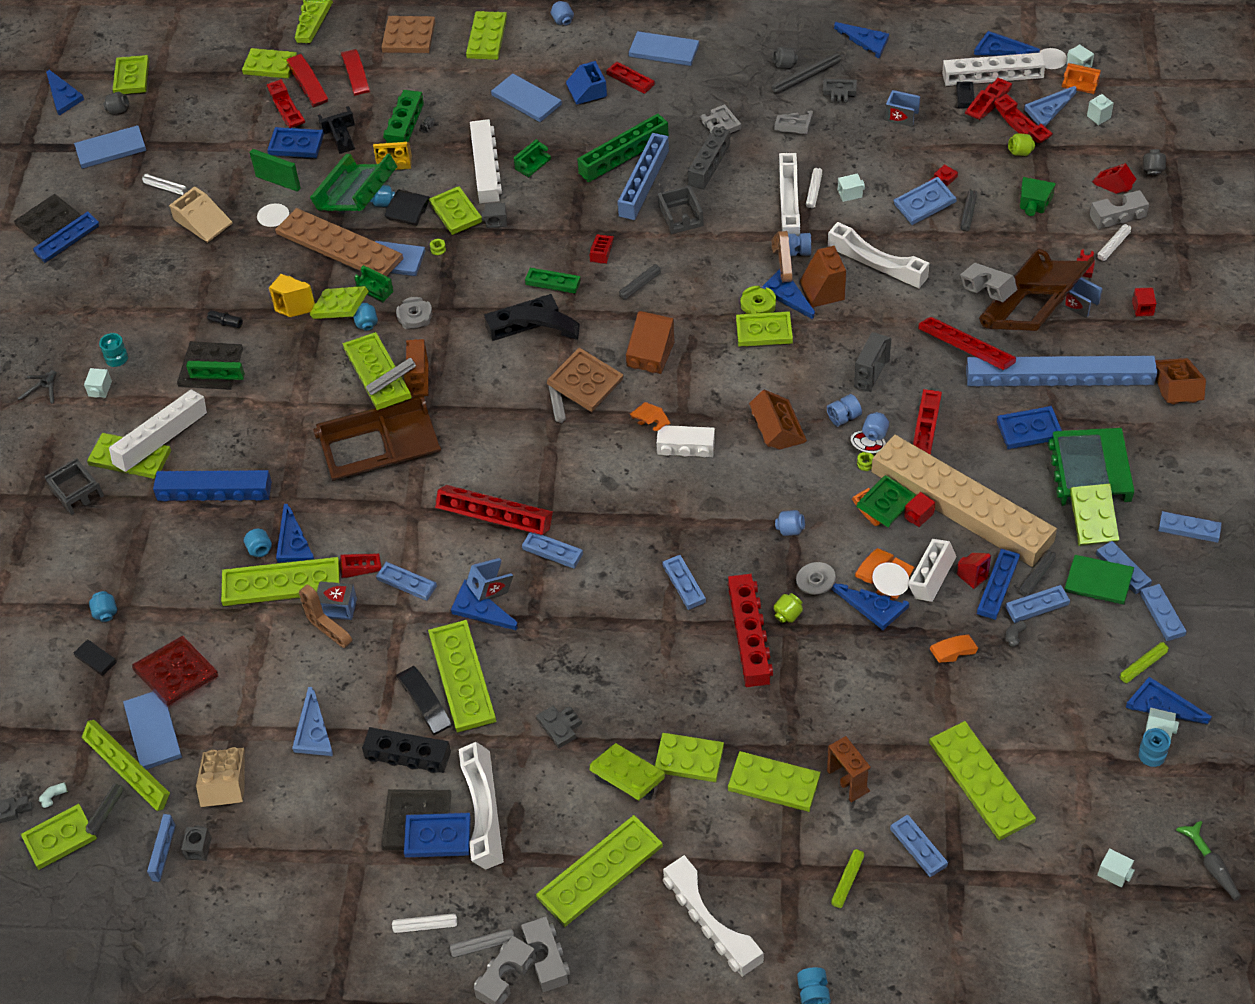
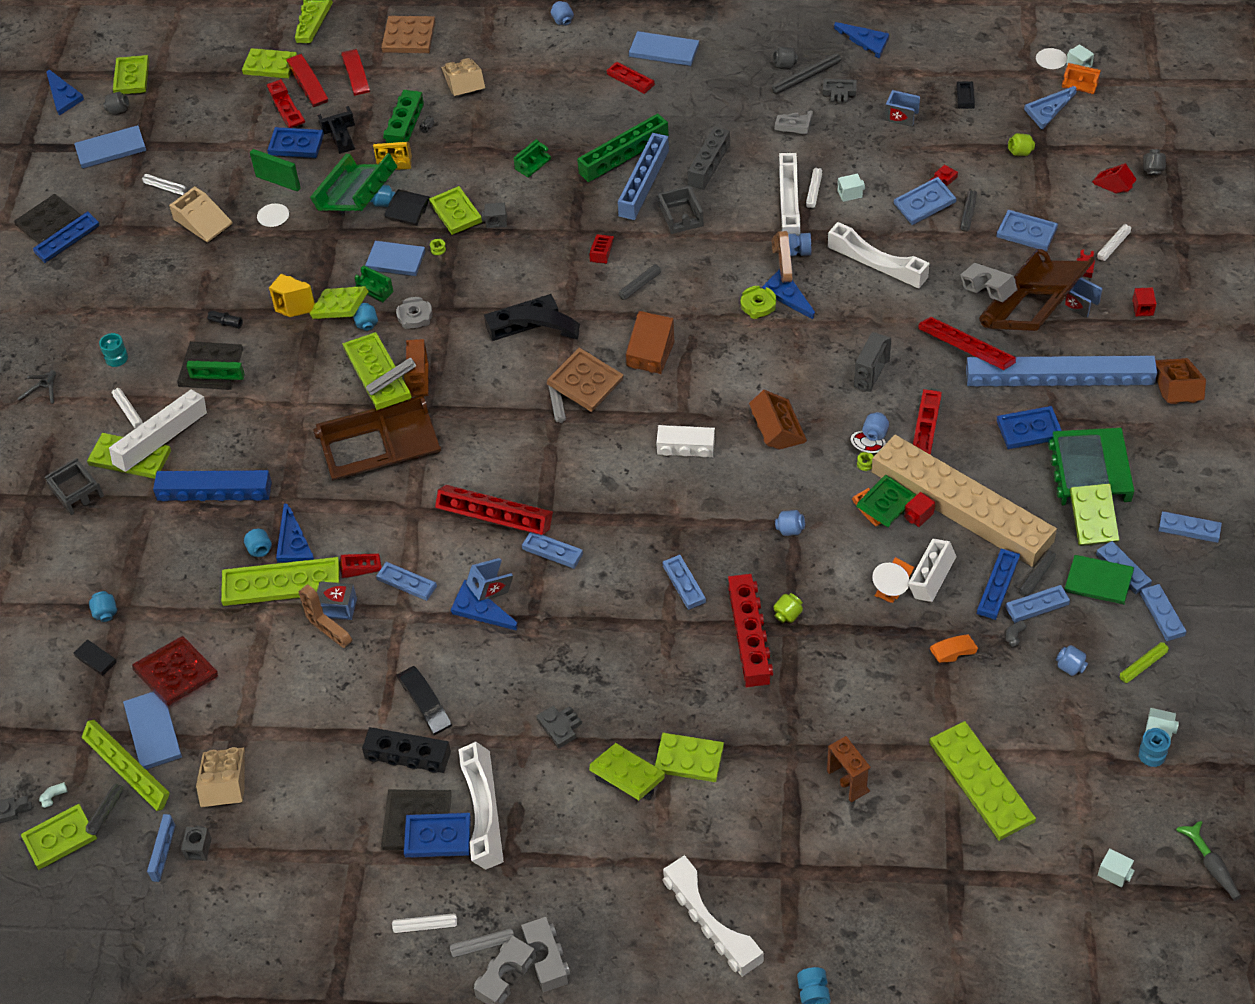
(98, 383): light aqua brick -> none
(127, 408): none -> white axle
(311, 731): medium blue wing -> none
(338, 242): medium nougat plate -> none
(462, 676): lime plate -> none
(463, 76): none -> tan slope
(485, 161): white brick -> none
(486, 35): lime plate -> none
(526, 97): medium blue tile -> none
(552, 280): green plate -> none
(587, 83): blue slope -> none
(599, 870): lime plate -> none
(648, 414): orange hinge -> none
(723, 117): light grey plate -> none
(764, 329): lime plate -> none
(774, 781): lime plate -> none
(816, 578): light grey dish -> none
(824, 278): dark orange slope -> none
(844, 410): medium blue wheel -> none
(847, 878): lime axle -> none
(873, 606): blue wing -> none
(876, 558): orange slope -> none
(919, 845): medium blue plate -> none
(974, 568): red slope -> none
(984, 102): red slope -> none
(989, 68): white brick -> none
(1000, 45): blue wing -> none
(1018, 121): red slope -> none
(1027, 230): none -> medium blue tile
(1035, 195): green torso -> none
(1071, 660): none -> medium blue head
(1100, 109): light aqua brick -> none
(1106, 214): light grey arch -> none
(1157, 696): blue wing -> none

